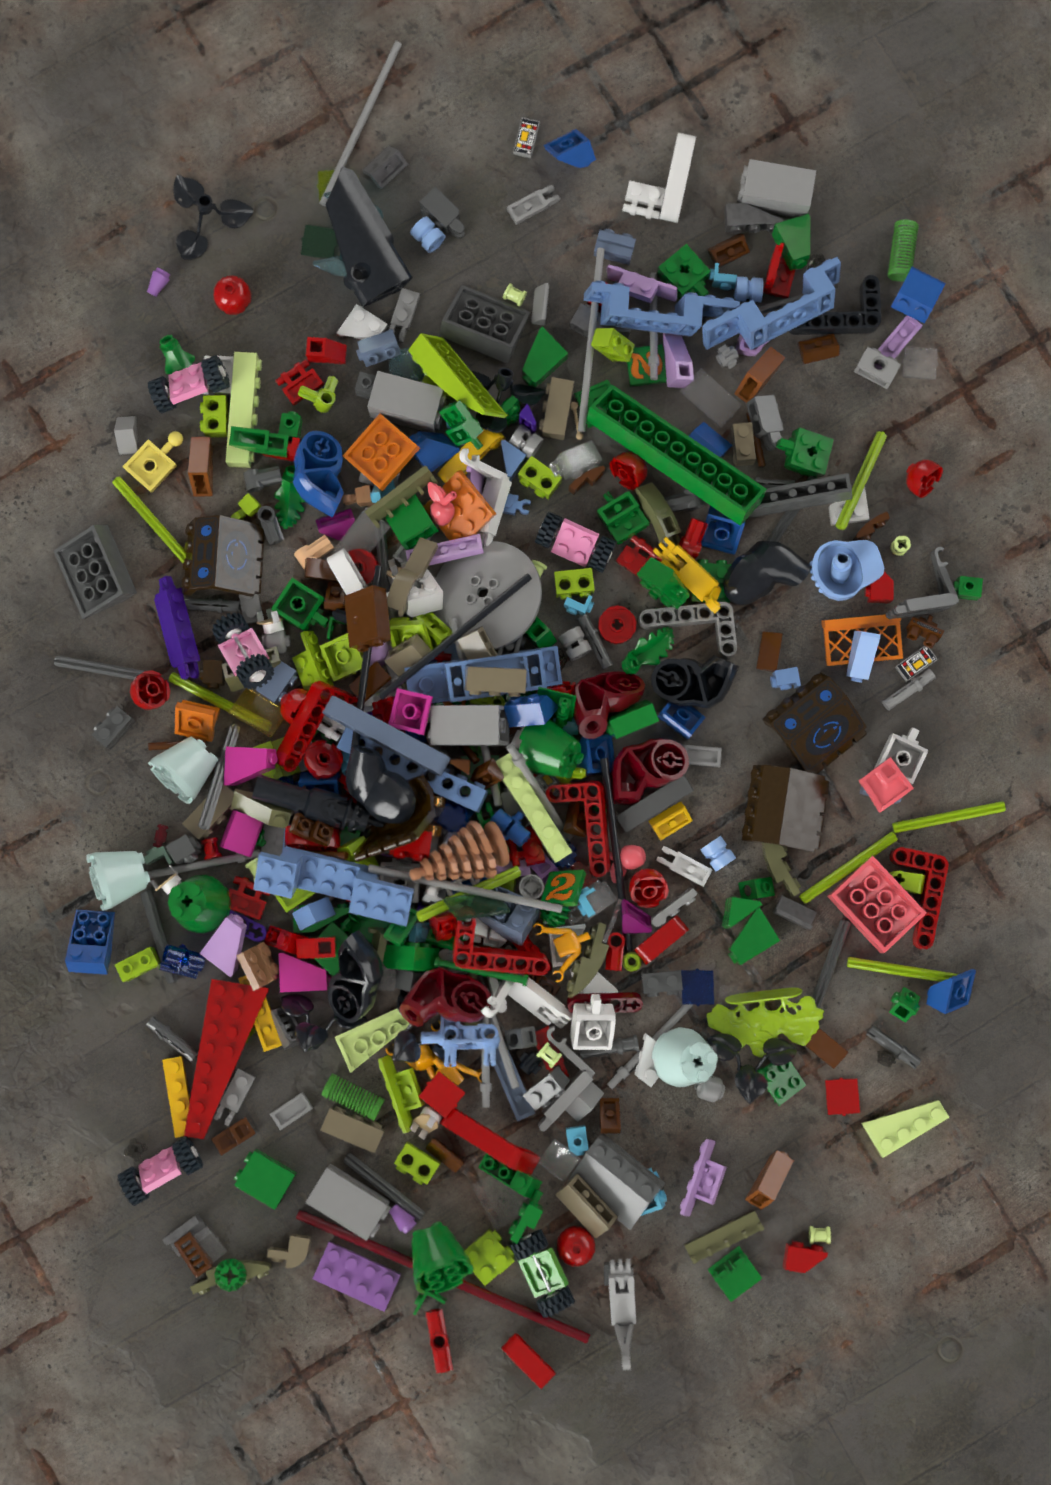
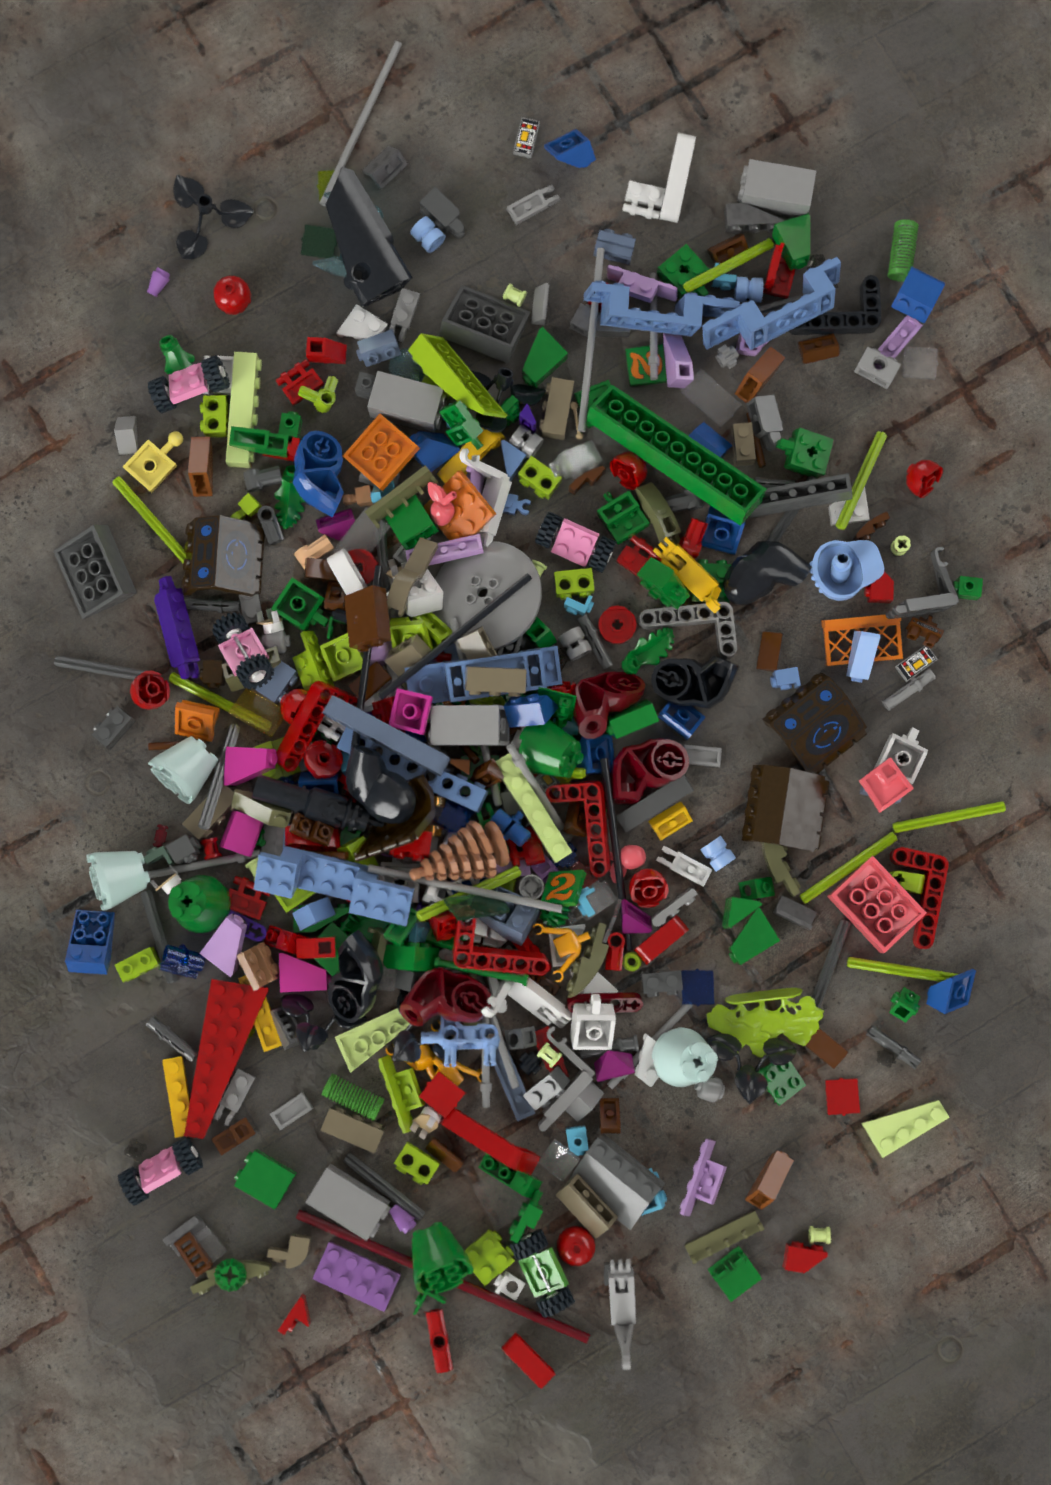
(300, 1312): none -> red slope
(502, 1281): none -> white bracket
(612, 344): lime brick -> none
(613, 1065): none -> magenta slope
(728, 265): none -> lime axle

